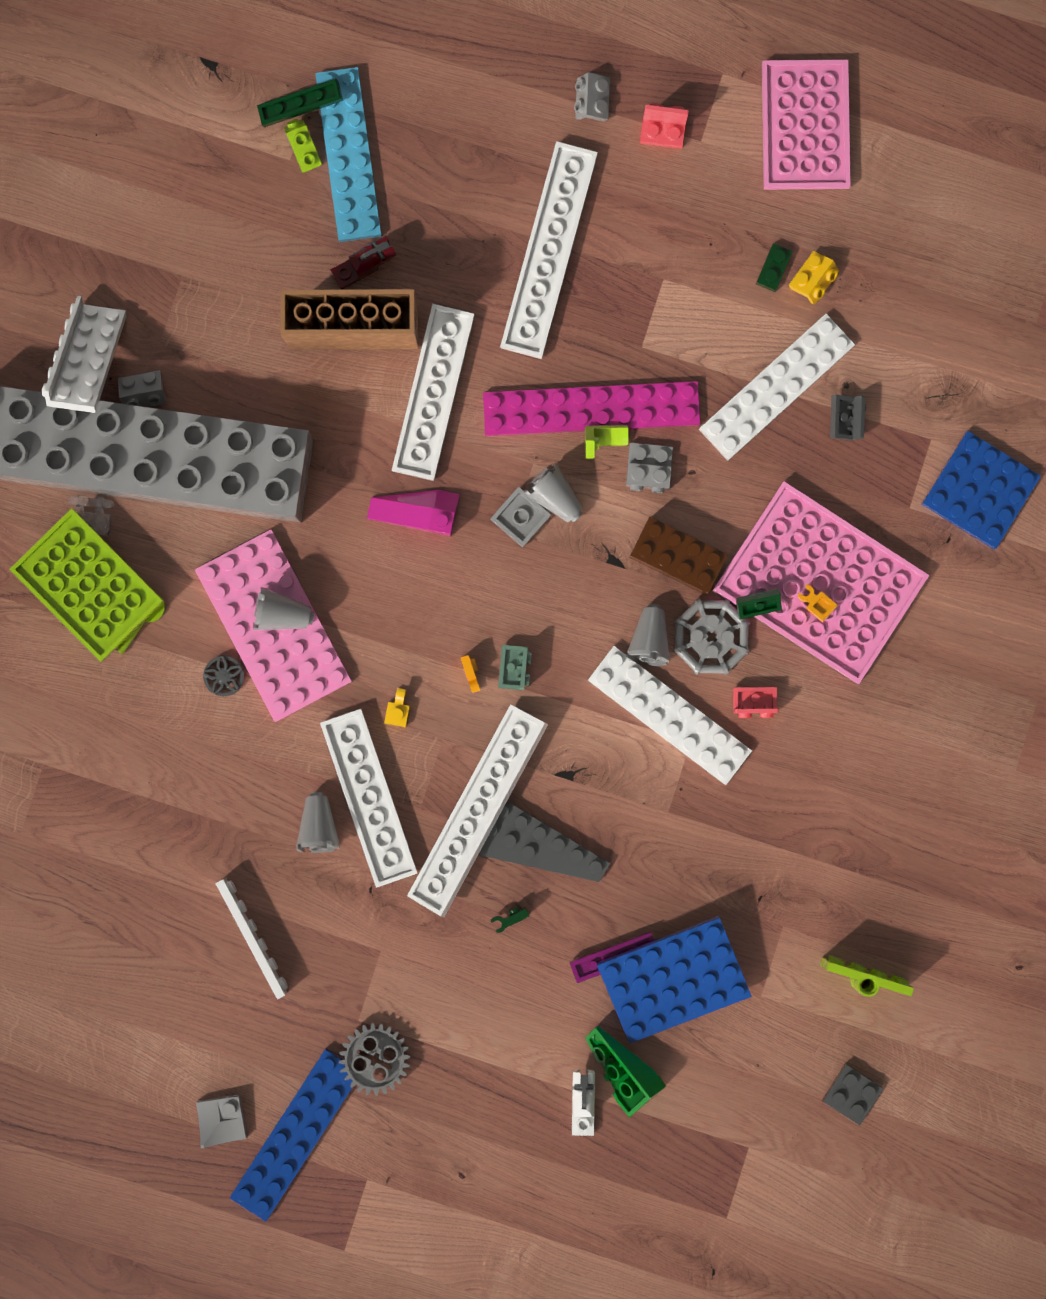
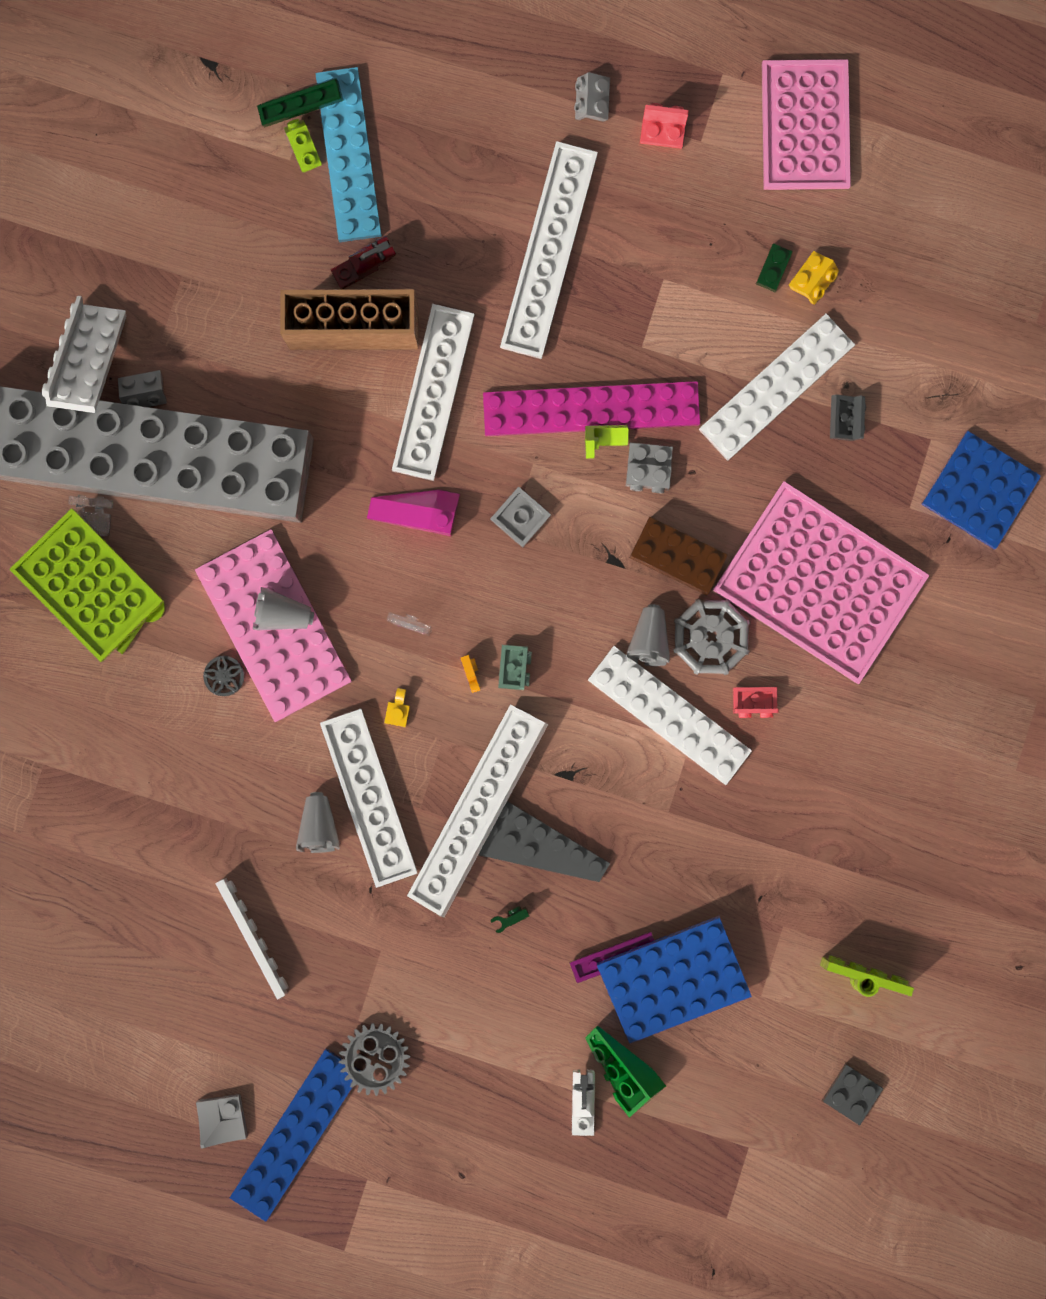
(409, 622): none -> clear plate
(555, 494): light grey cone -> none
(758, 604): dark green plate -> none
(820, 605): light orange plate -> none

